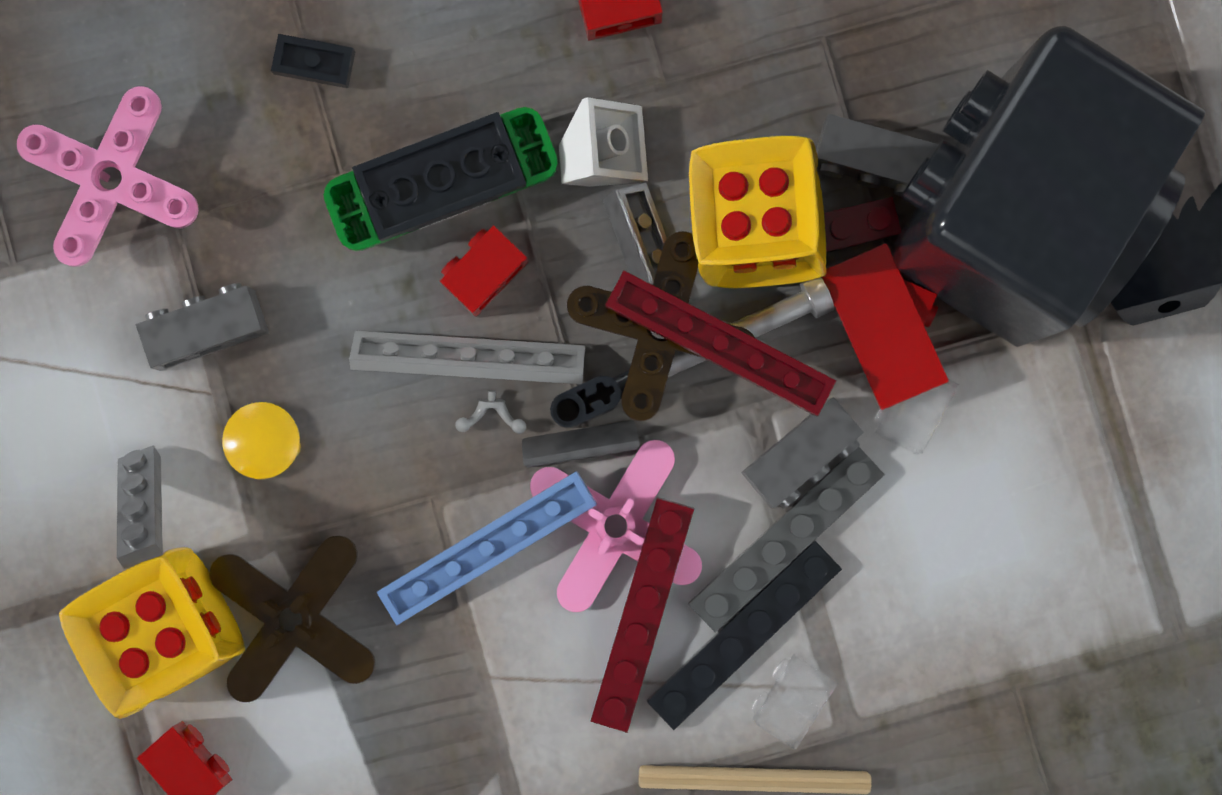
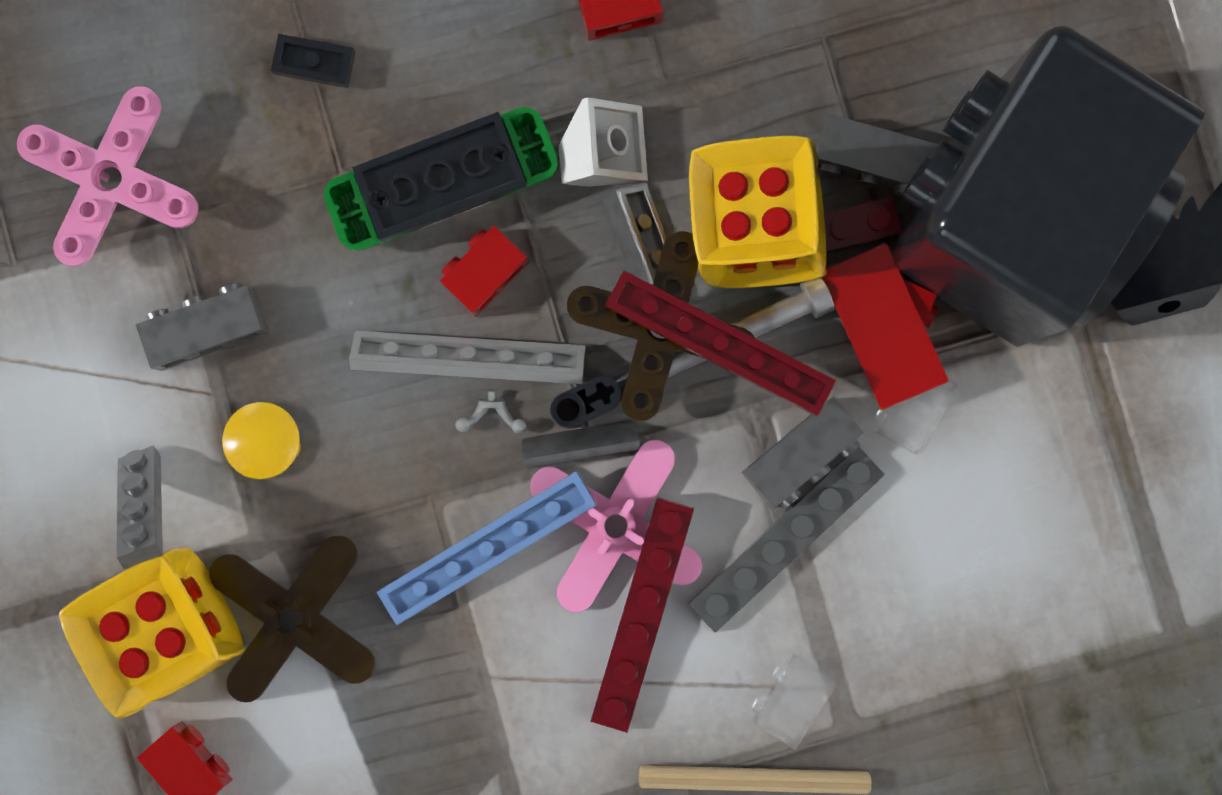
(743, 635): black plate -> none

